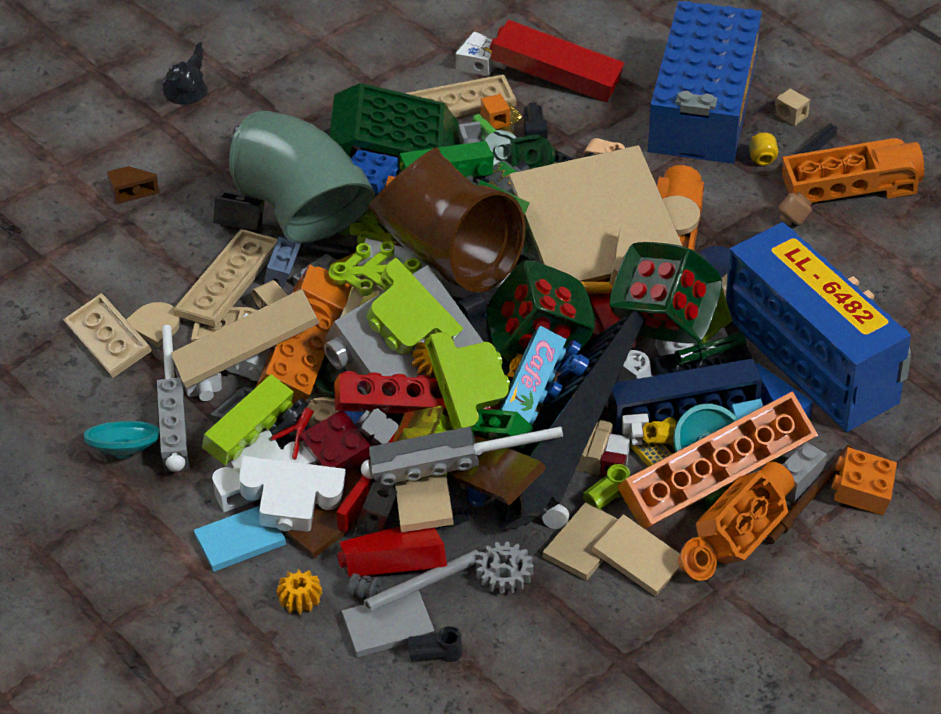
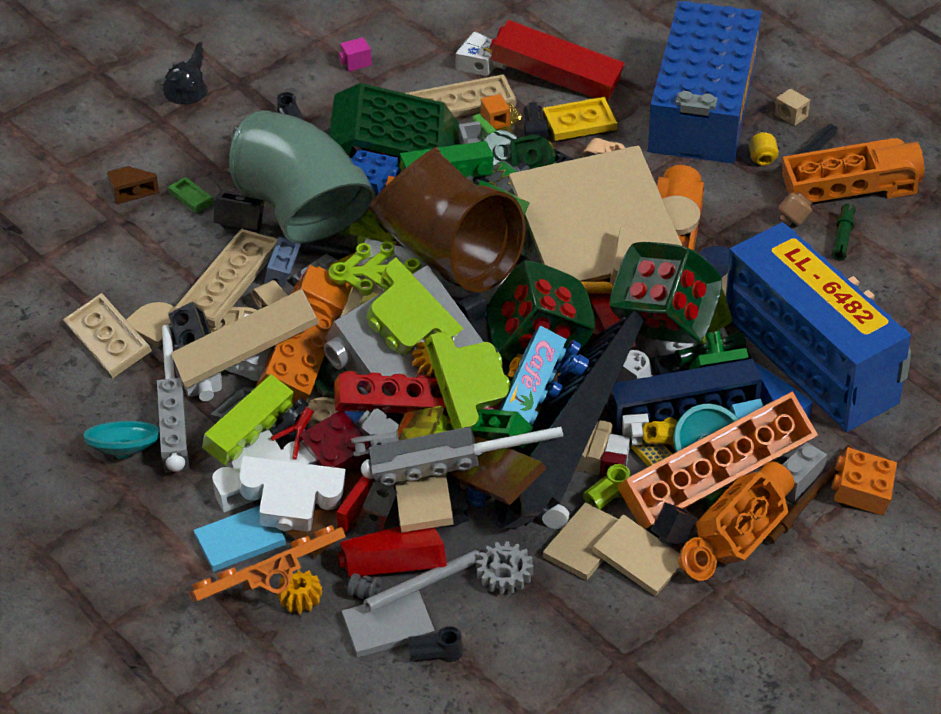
(191, 195): none -> bright green tile
(194, 329): none -> black brick
(260, 573): none -> orange plate
(287, 105): none -> black piece
(355, 54): none -> dark pink brick
(375, 440): none -> light grey bar
(579, 118): none -> yellow plate
(674, 525): none -> black brick
(716, 354): none -> green tile
(844, 227): none -> dark green pin

